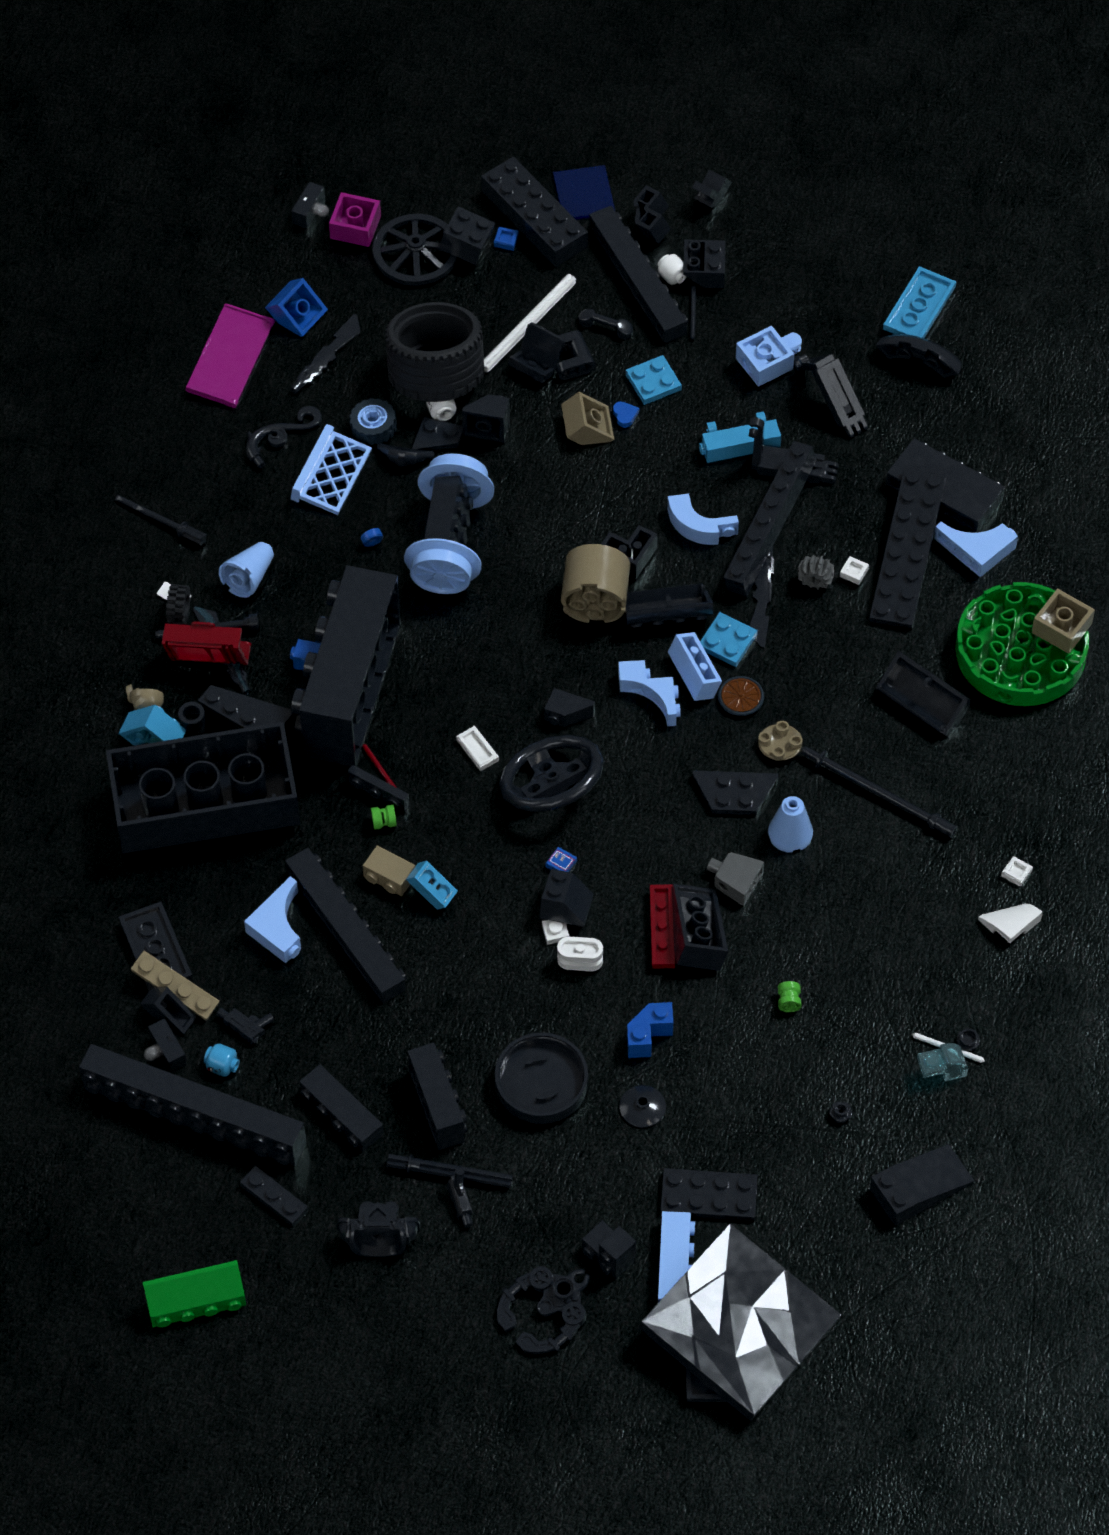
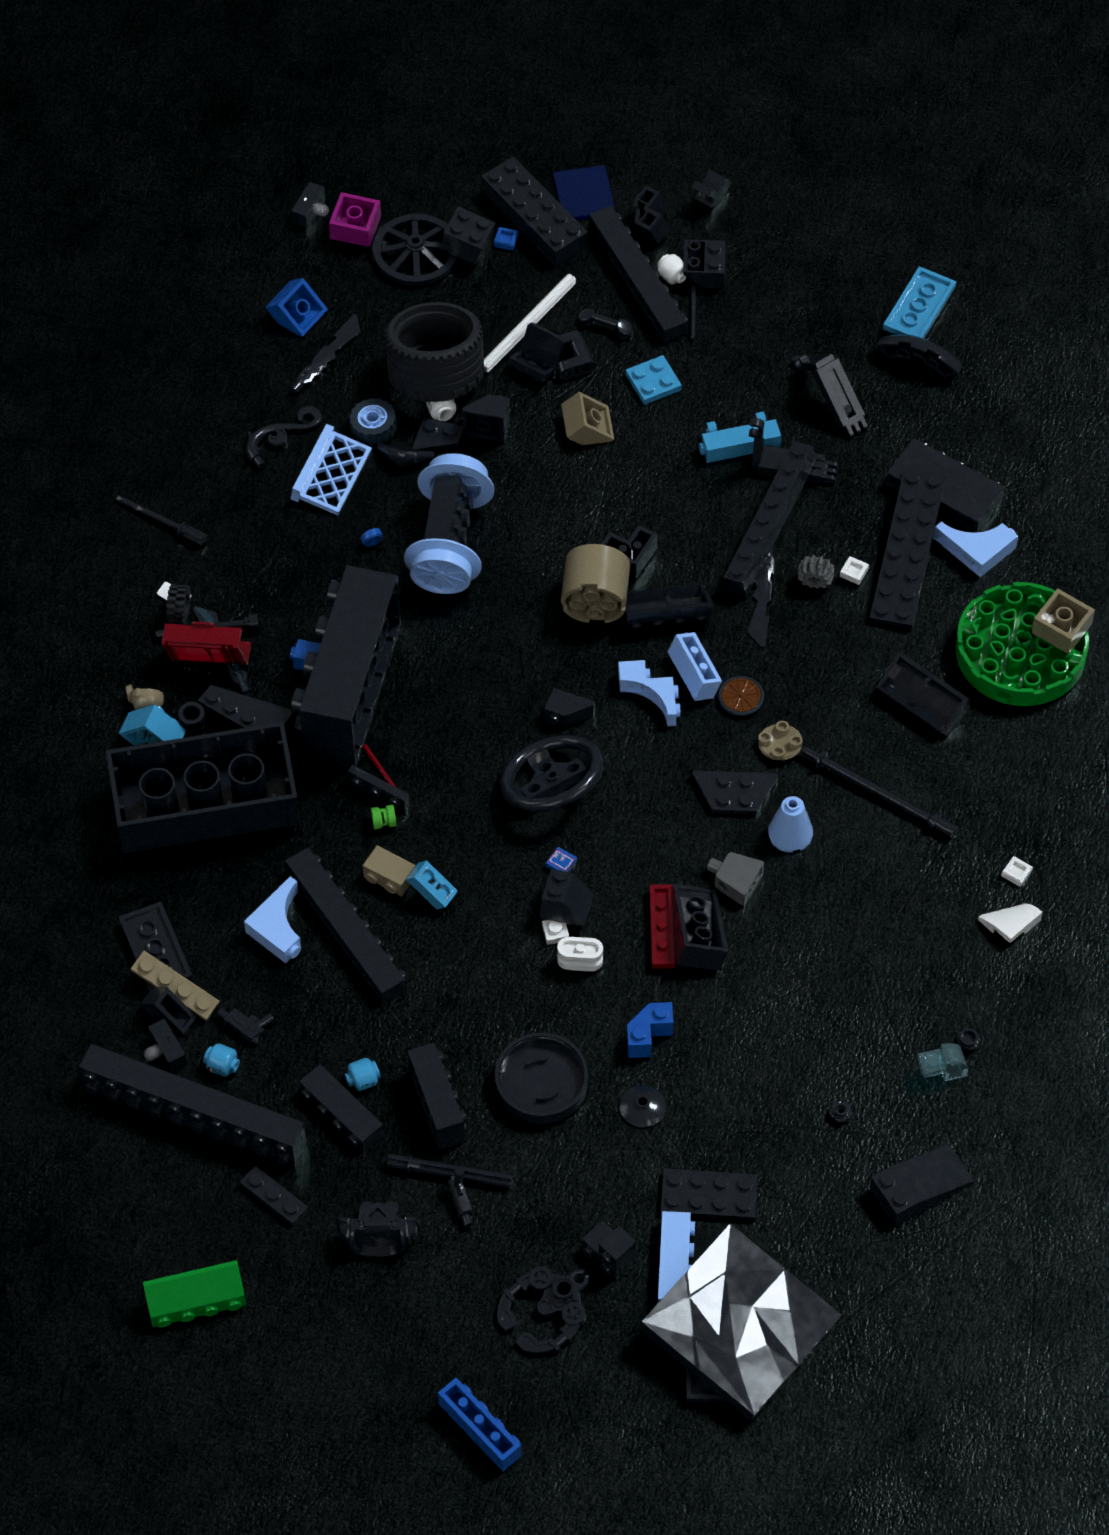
(230, 355): magenta door -> none
(246, 569): light blue cone -> none
(362, 1074): none -> dark azure head
(477, 748): white tile -> none
(479, 1424): none -> blue brick
(625, 413): blue tile -> none
(697, 527): light blue arch -> none
(728, 639): dark azure plate -> none
(767, 354): light blue brick -> none
(789, 996): bright green wheel -> none
(937, 1043): white axle -> none

